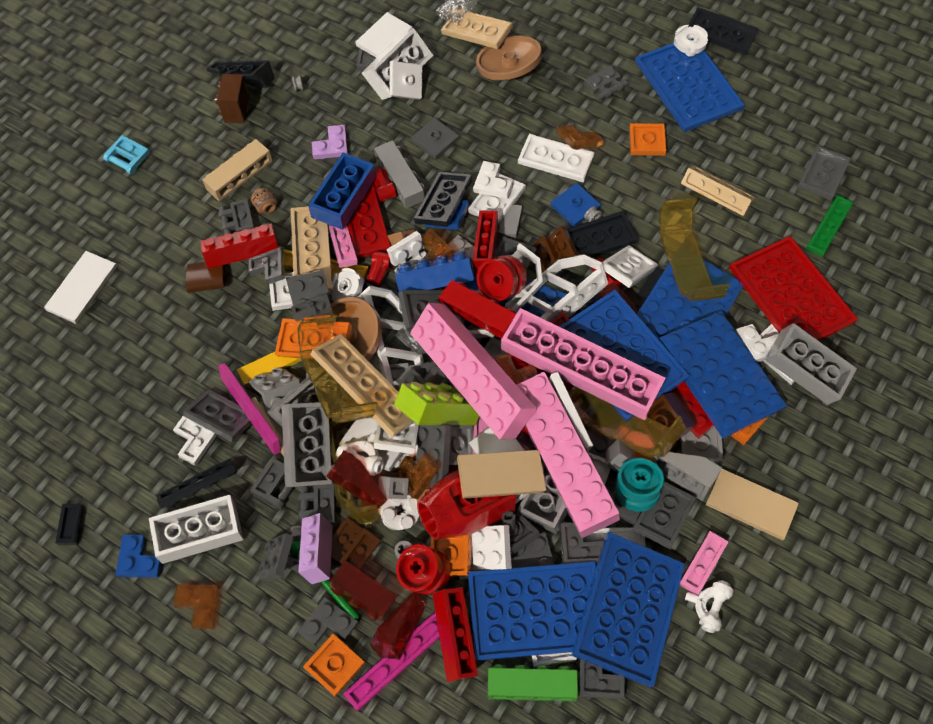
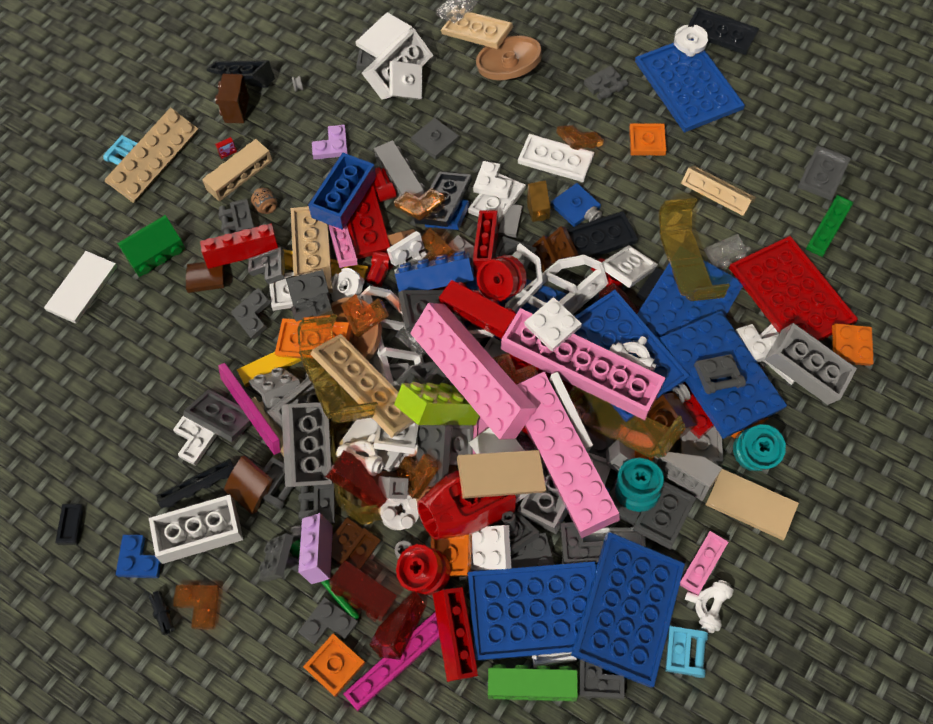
(151, 155): none -> tan plate
(151, 246): none -> green slope
(161, 613): none -> black pin
(226, 147): none -> red tile
(247, 313): none -> dark grey plate
(248, 484): none -> reddish brown slope
(363, 318): none -> clear orange plate
(419, 206): none -> clear orange plate
(538, 201): none -> pearl gold slope
(552, 324): none -> white plate
(638, 348): none -> white piece
(679, 651): none -> medium azure plate
(682, 392): none -> light grey bush
(719, 368): none -> dark grey plate
(726, 251): none -> clear bracket
(759, 448): none -> teal wheel
(853, 343): none -> orange plate

